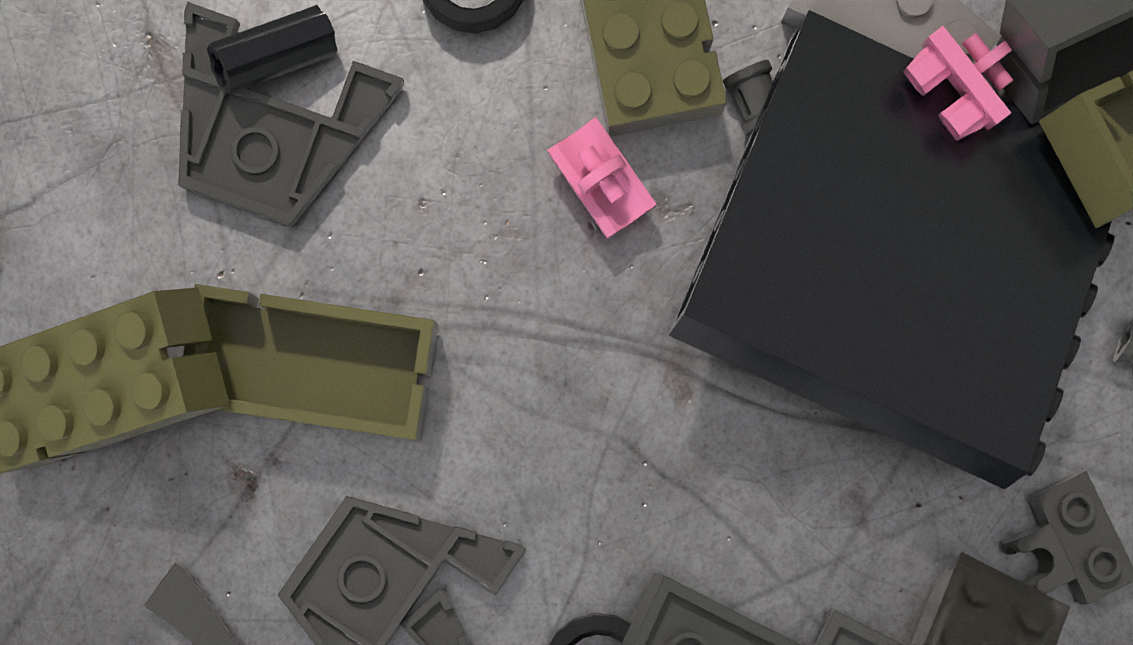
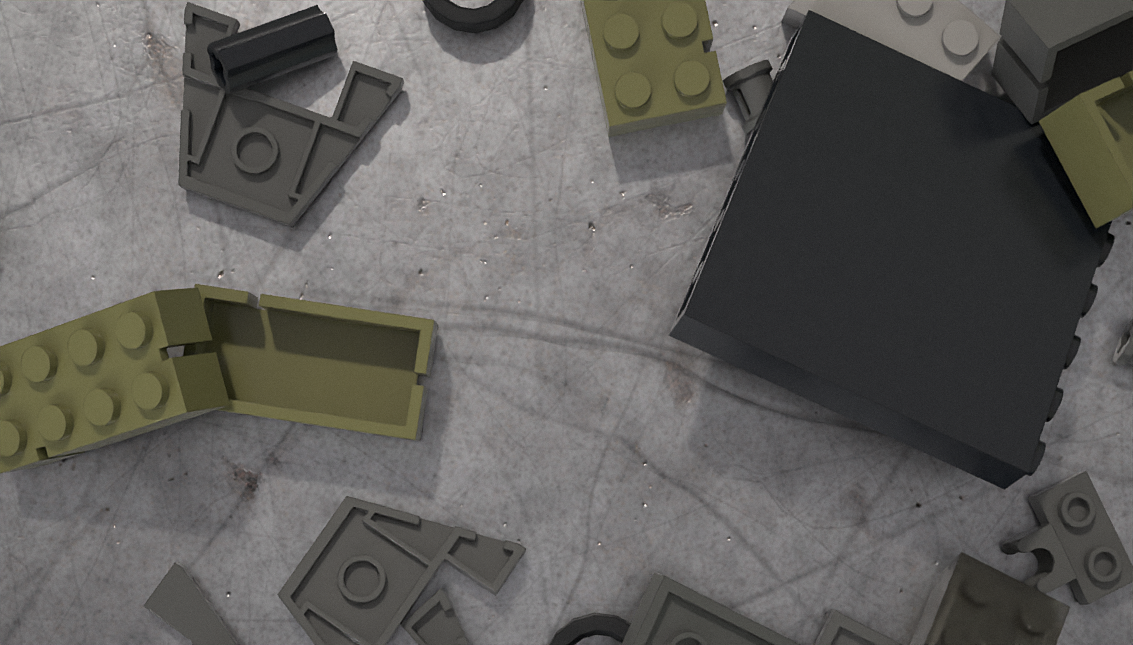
(601, 178): bright pink hips -> none
(978, 101): bright pink hips -> none

